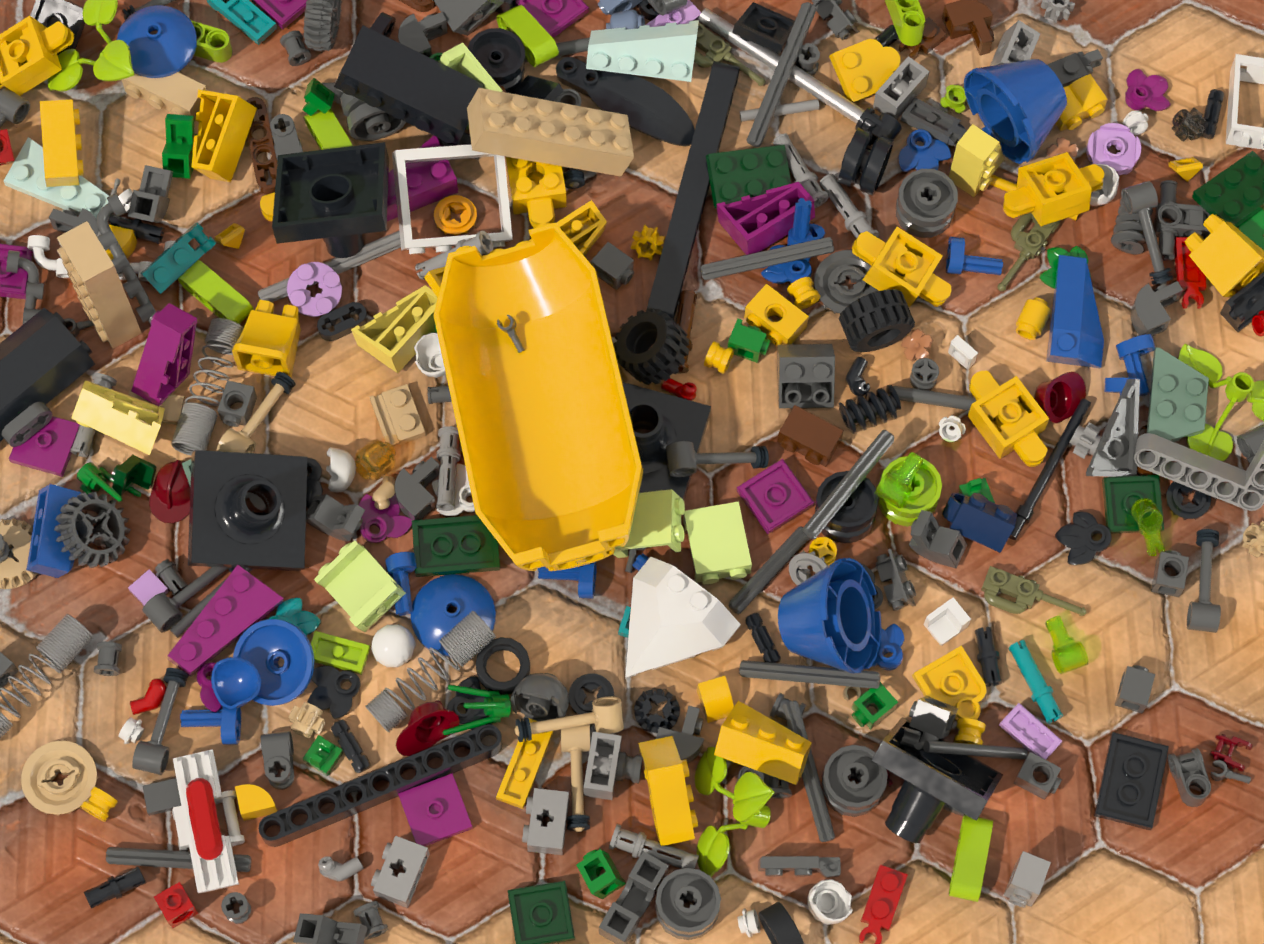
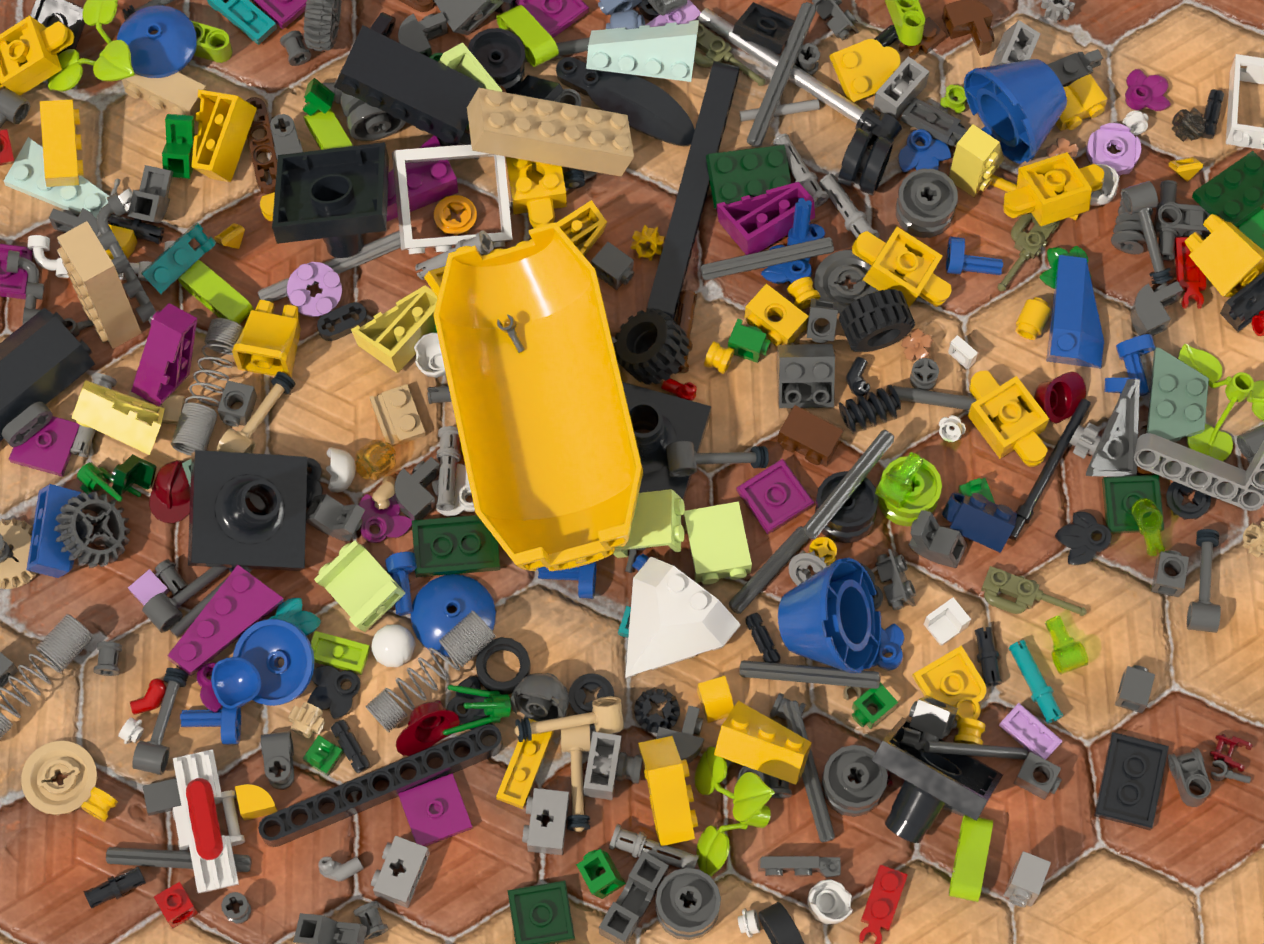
(822, 309): none -> dark grey brick

